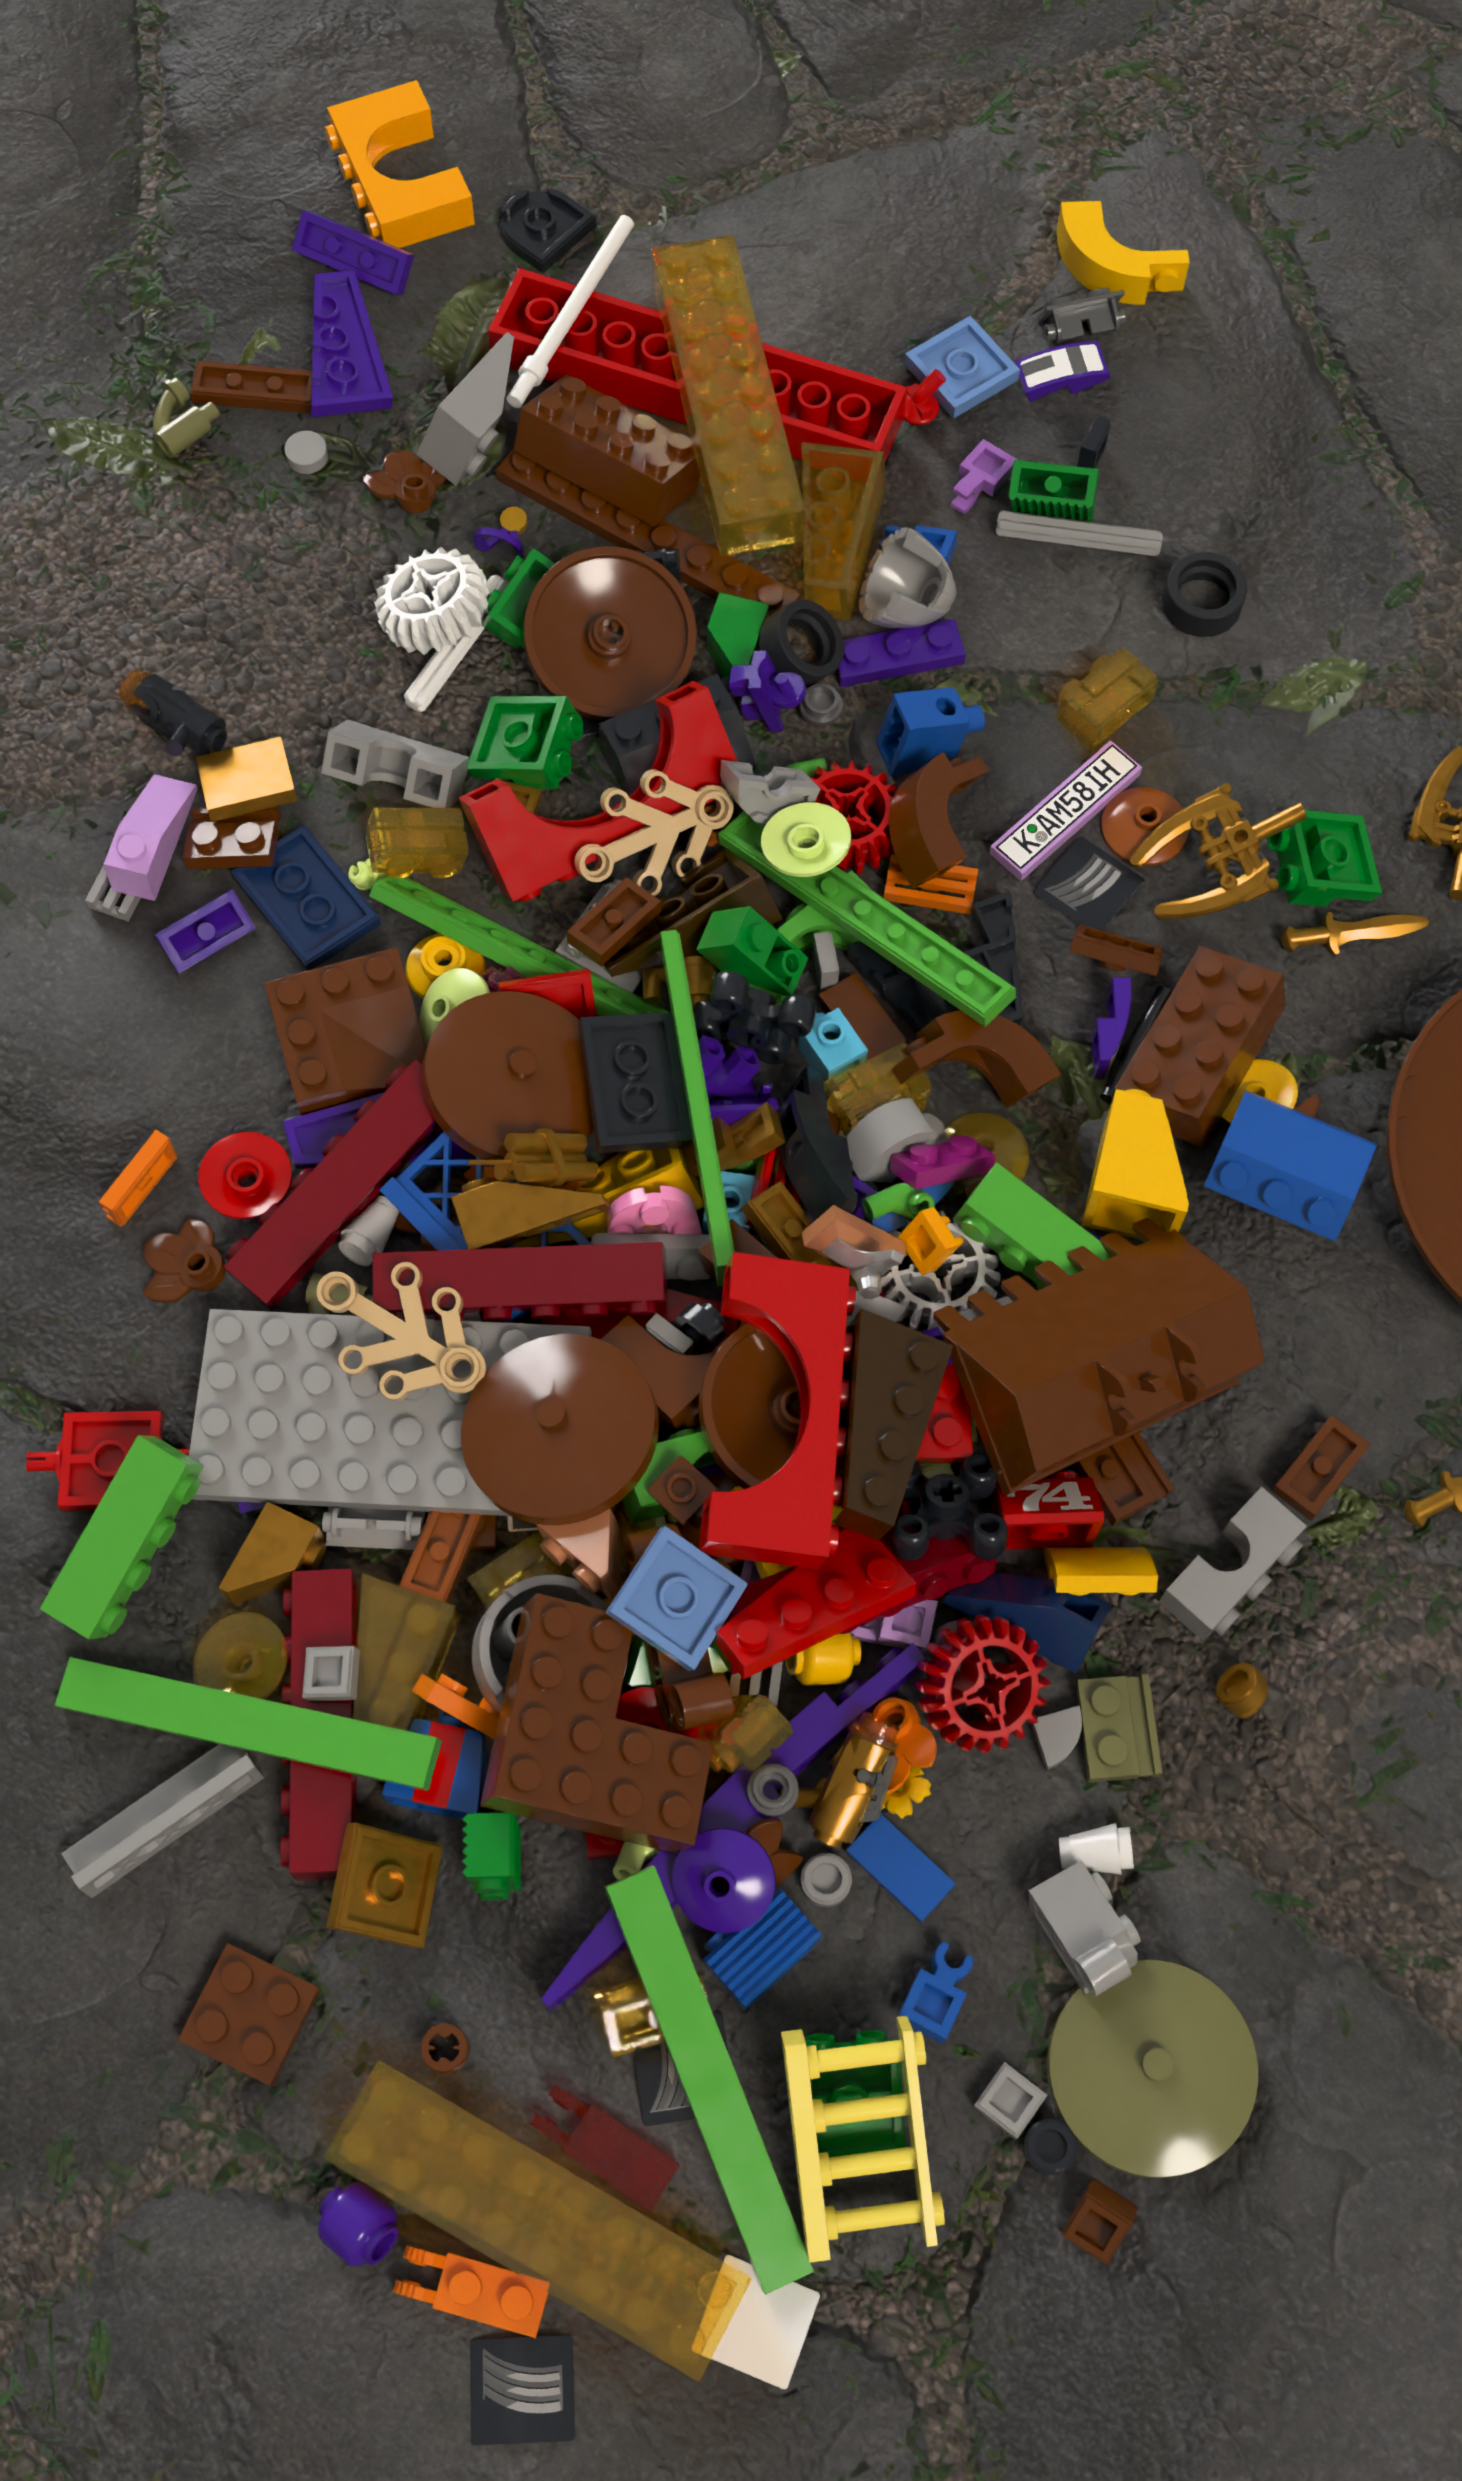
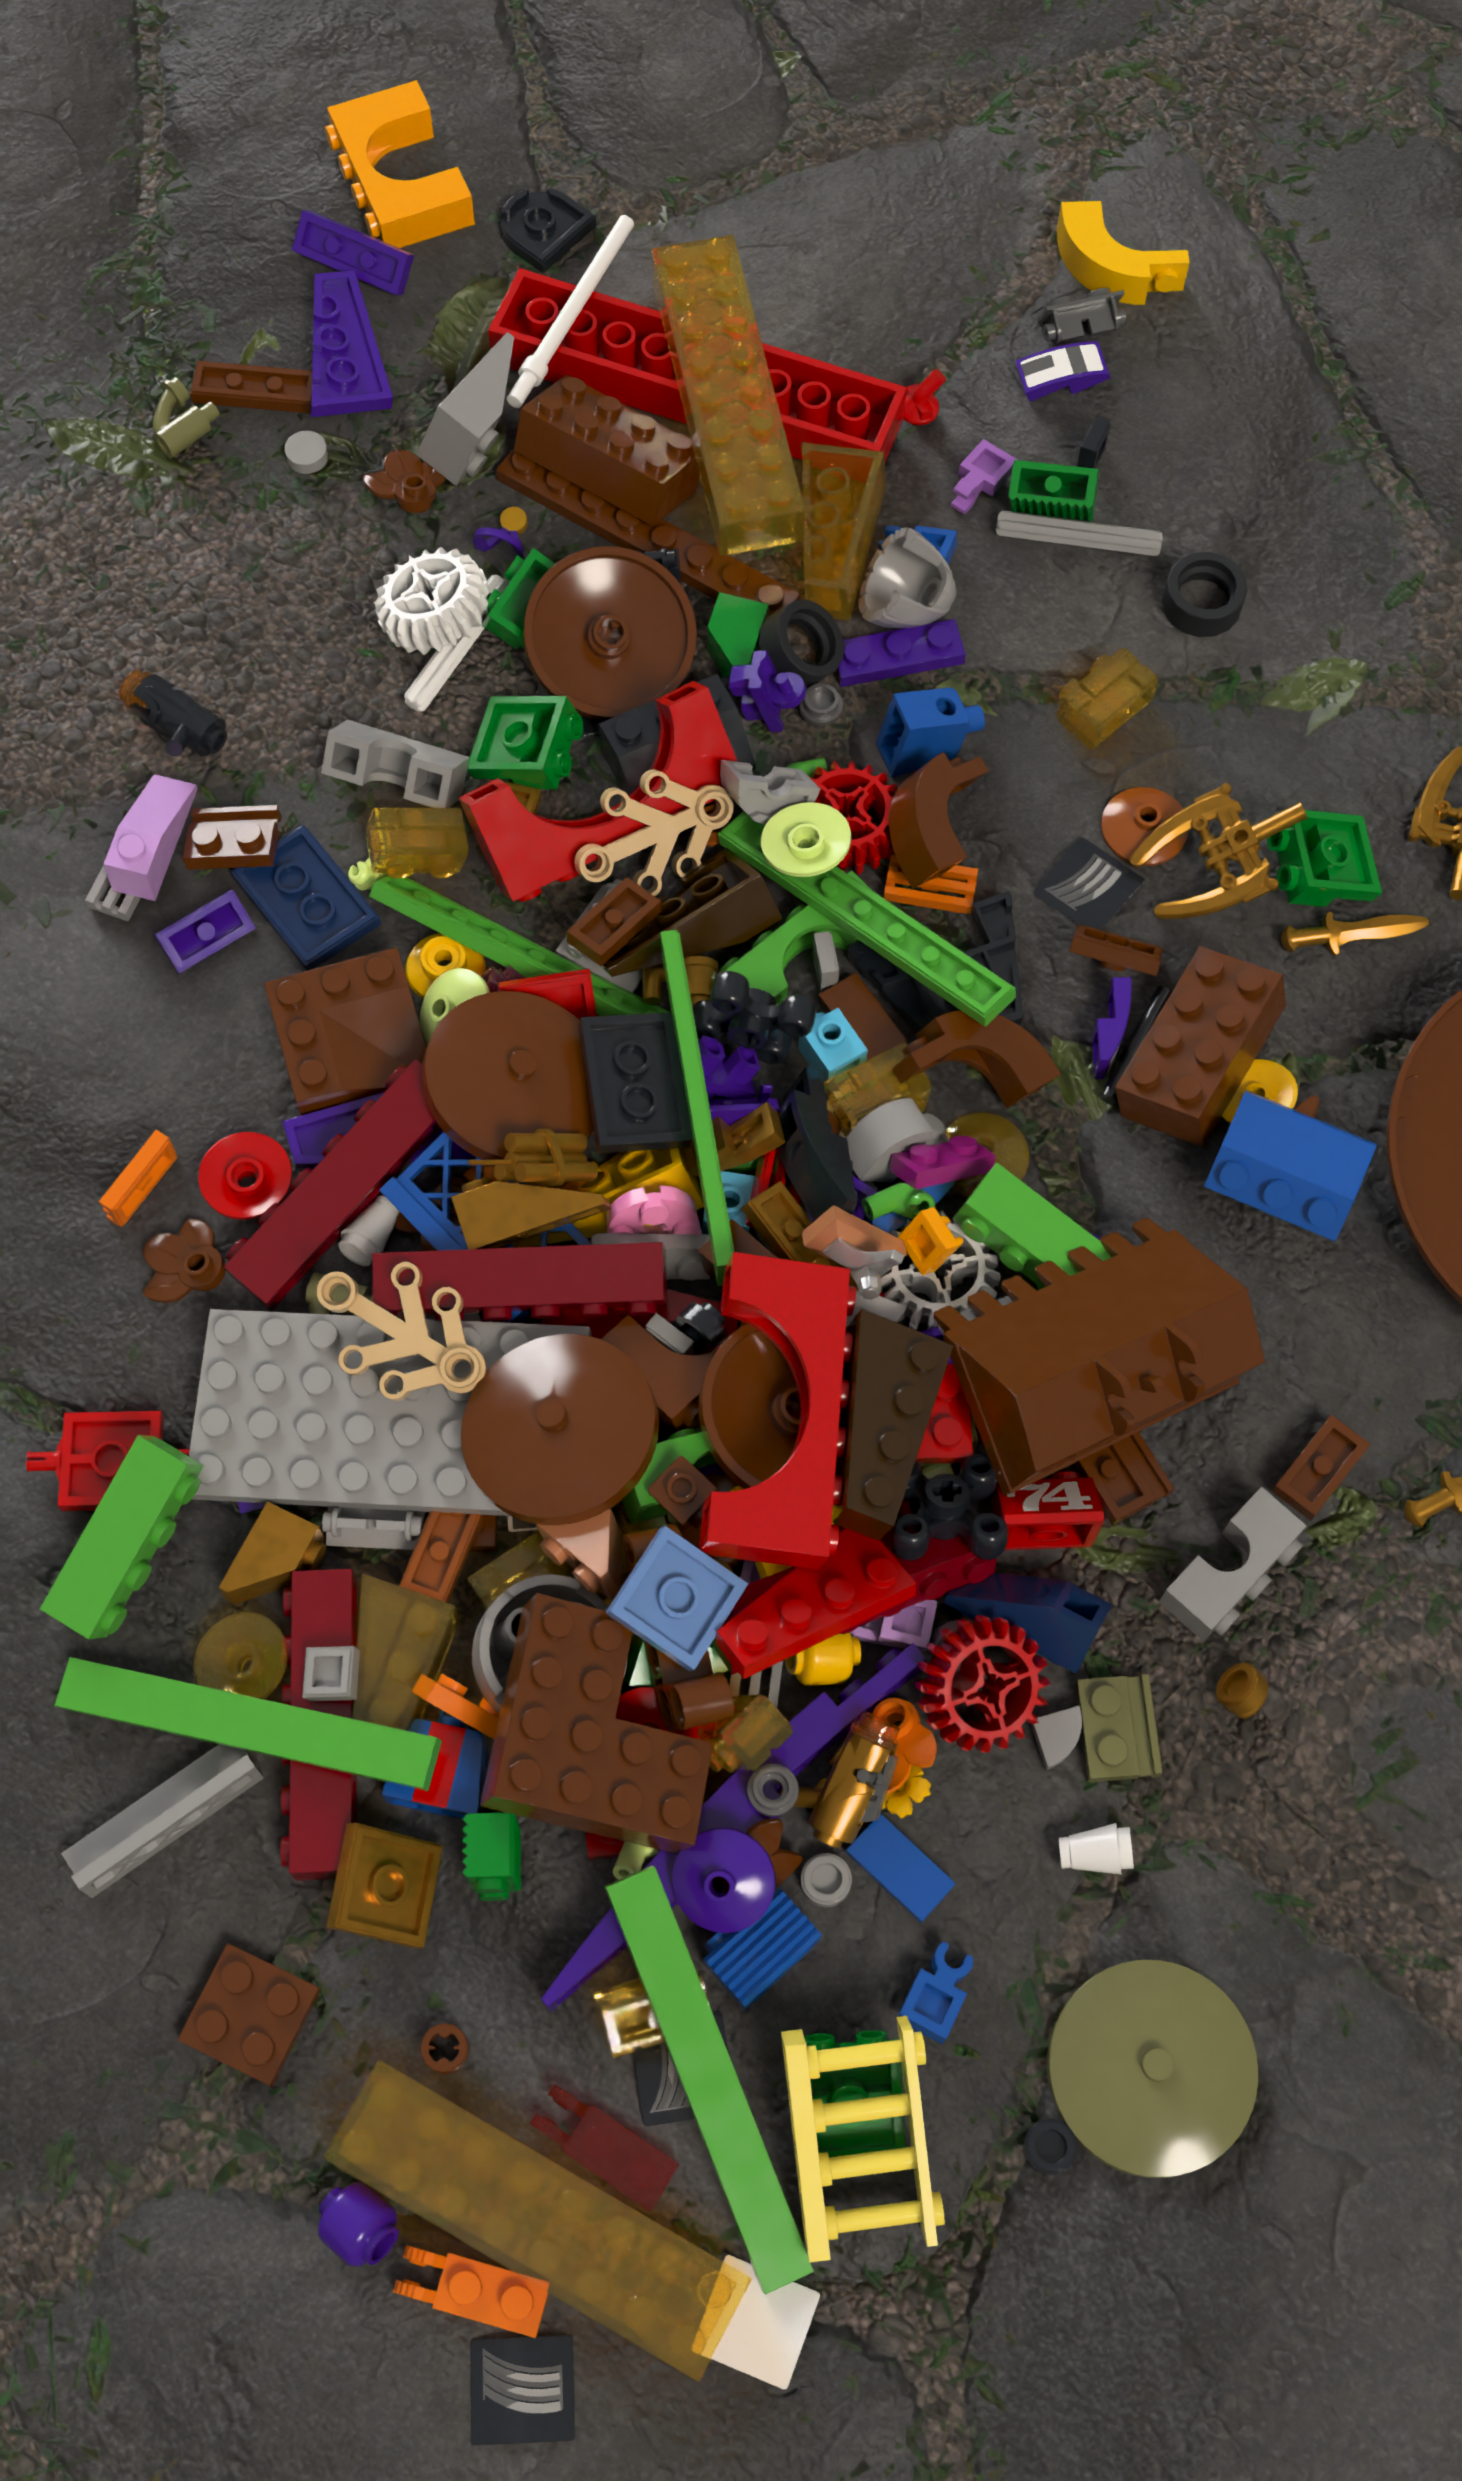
(246, 779): tile -> none
(751, 946): green slope -> none
(968, 360): medium blue plate -> none
(1010, 2101): light grey tile -> none
(1065, 810): tile -> none
(1085, 1928): light grey hinge -> none
(1100, 2221): reddish brown slope -> none
(1101, 1570): yellow slope -> none
(1136, 1169): yellow slope -> none

